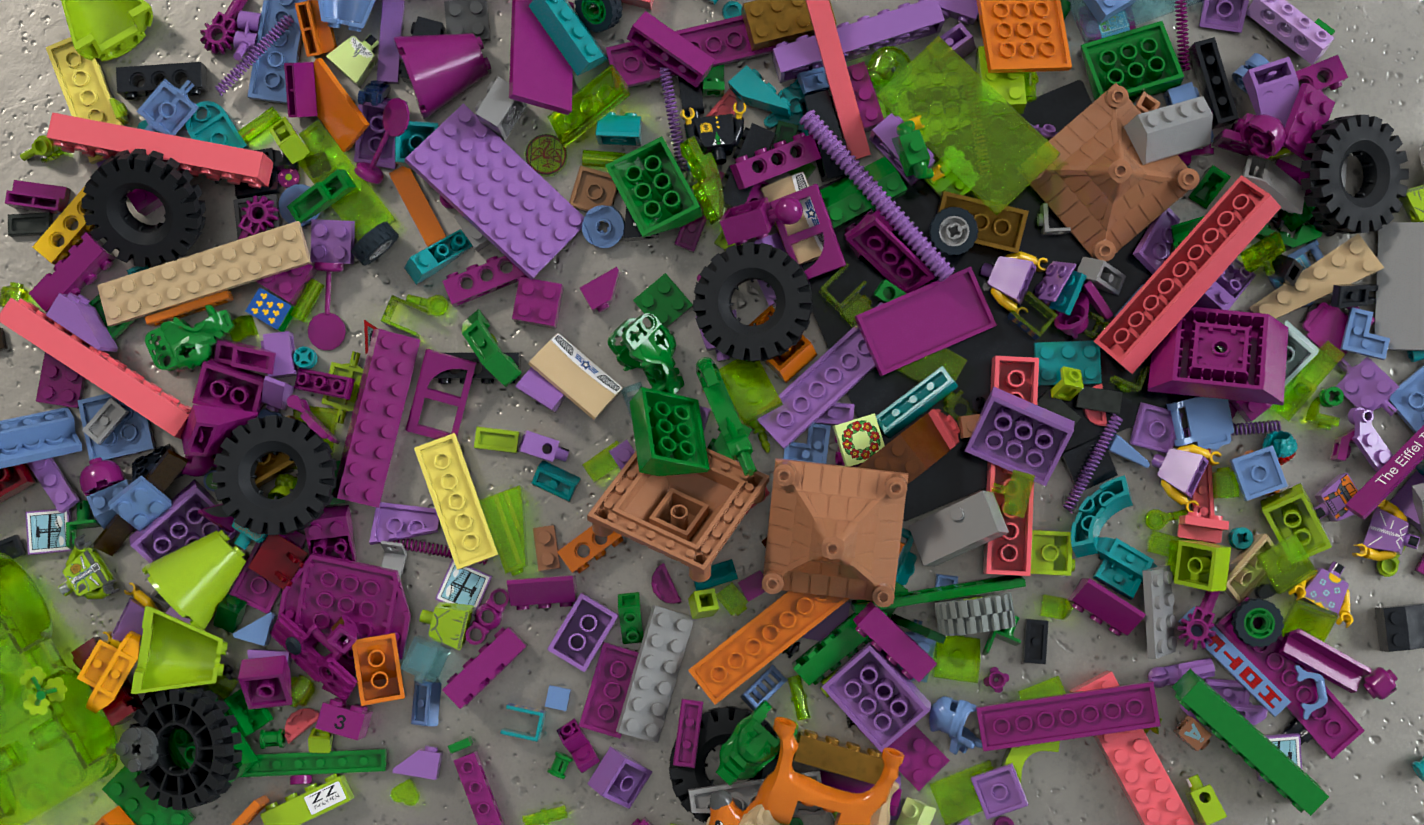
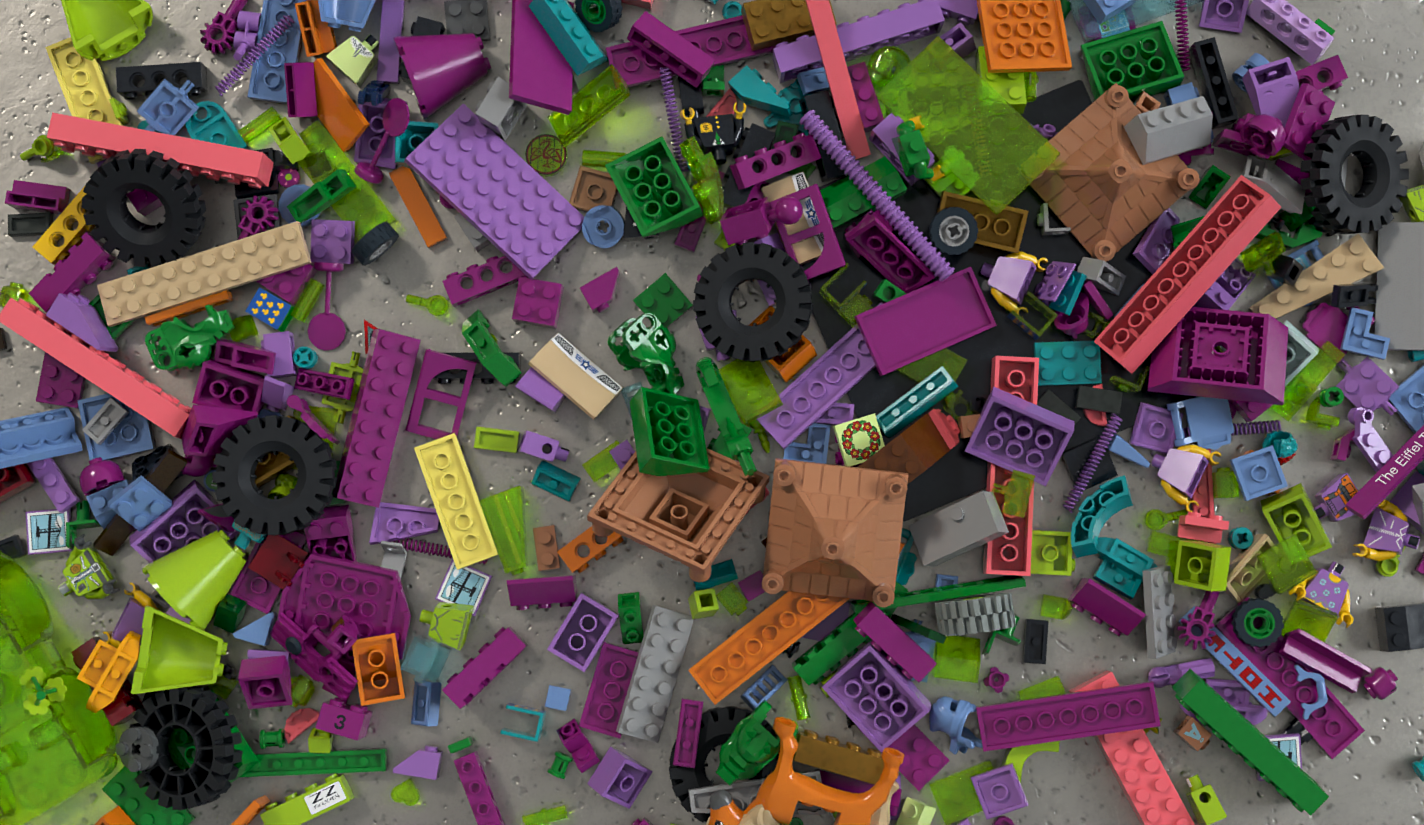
(248, 719): green bracket -> none
(300, 779): magenta tile -> none
(389, 311): clear neon green piece -> none
(437, 256): teal slope -> none
(481, 624): magenta piece -> none
(619, 130): teal slope -> none
(664, 586): magenta tile -> none
(1069, 385): lime bracket -> none

